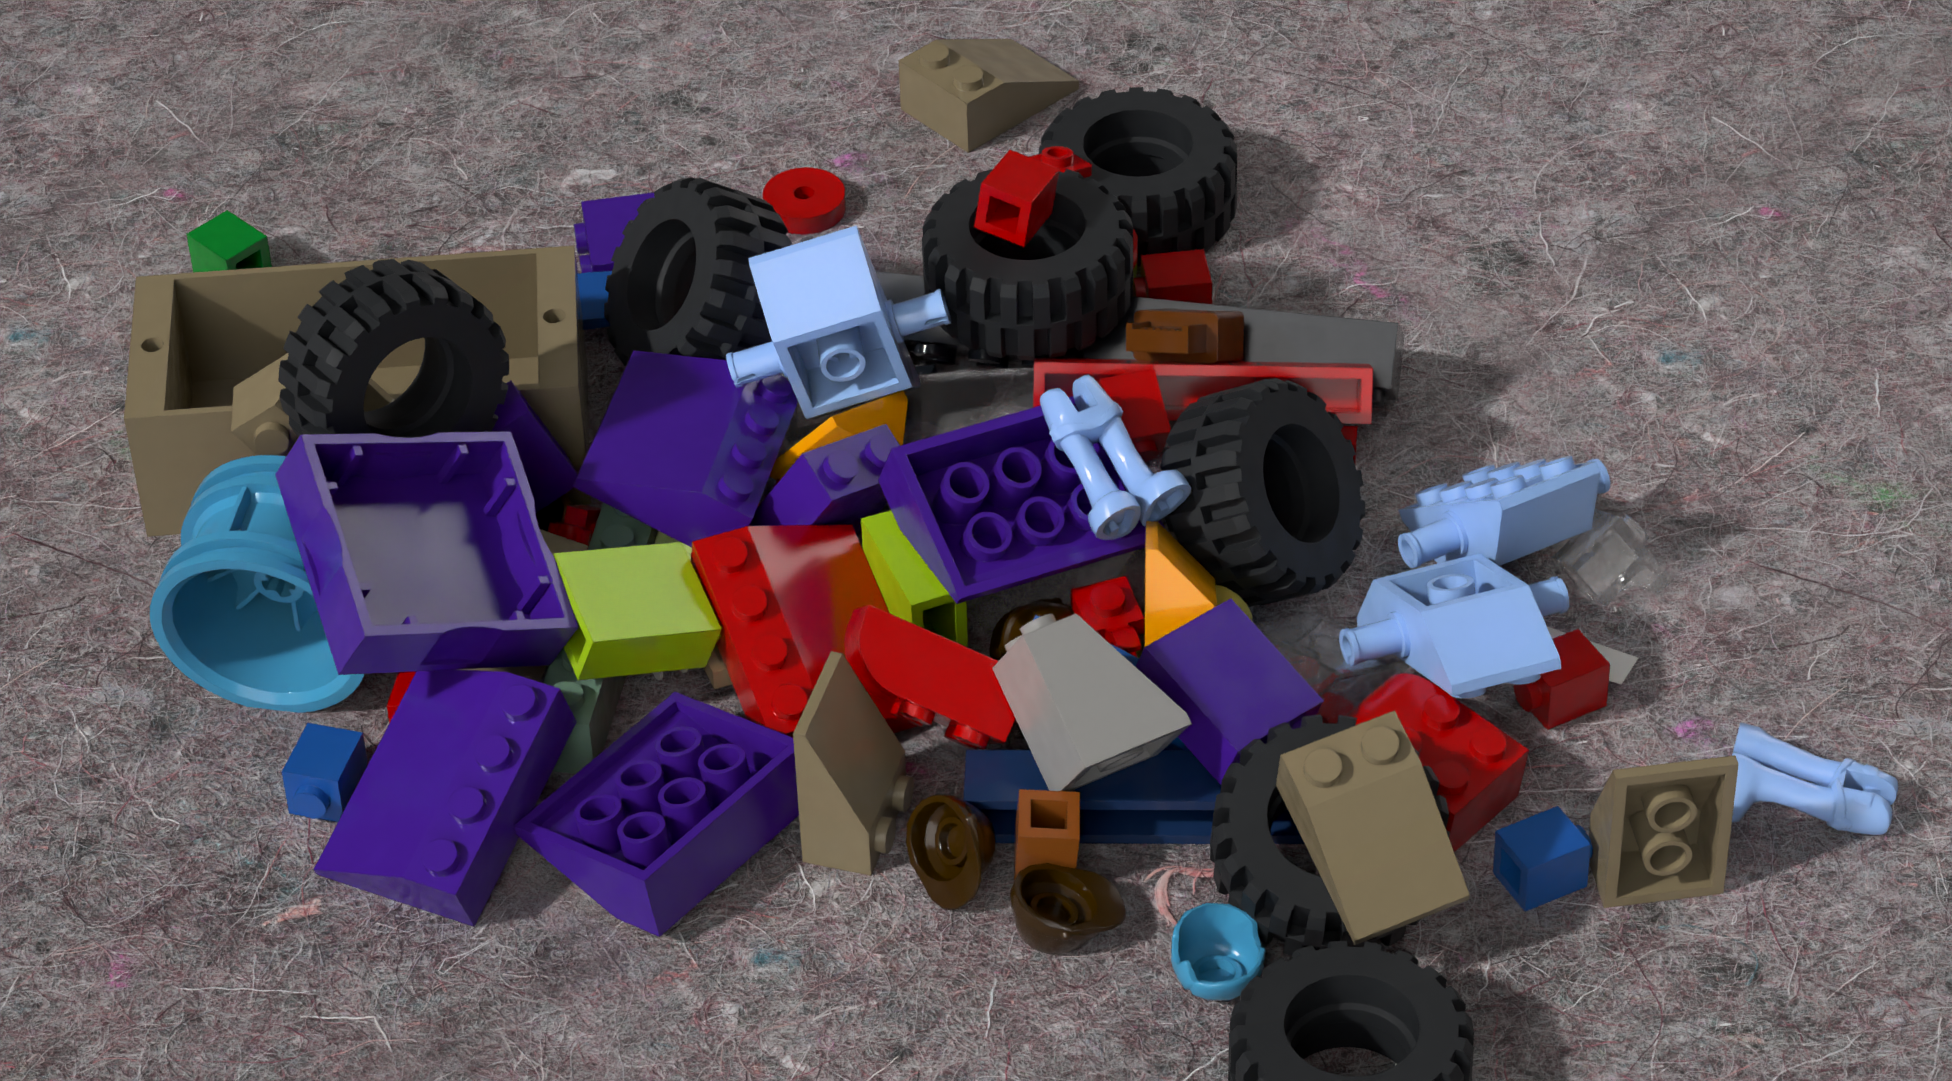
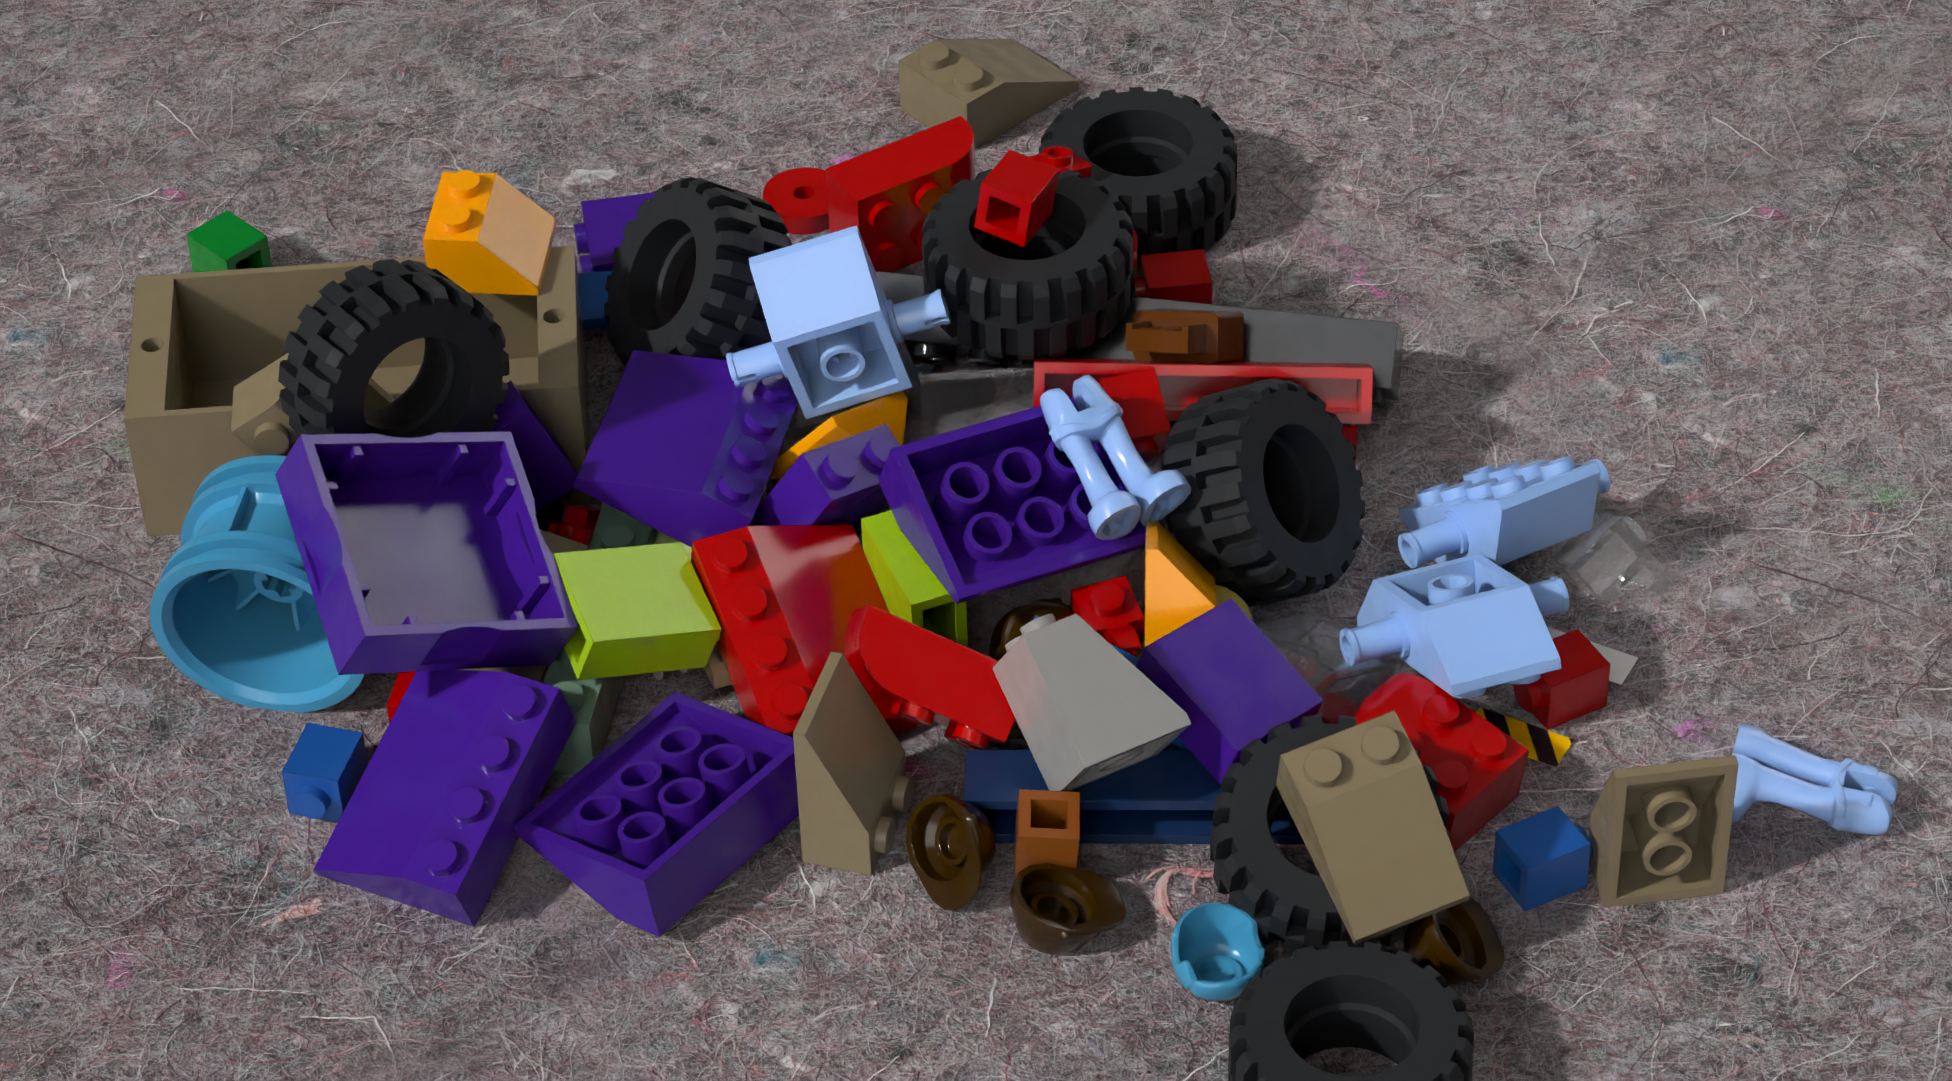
(488, 235): none -> light orange slope
(896, 187): none -> red brick
(1456, 943): none -> dark brown hat
(1542, 744): none -> sticker

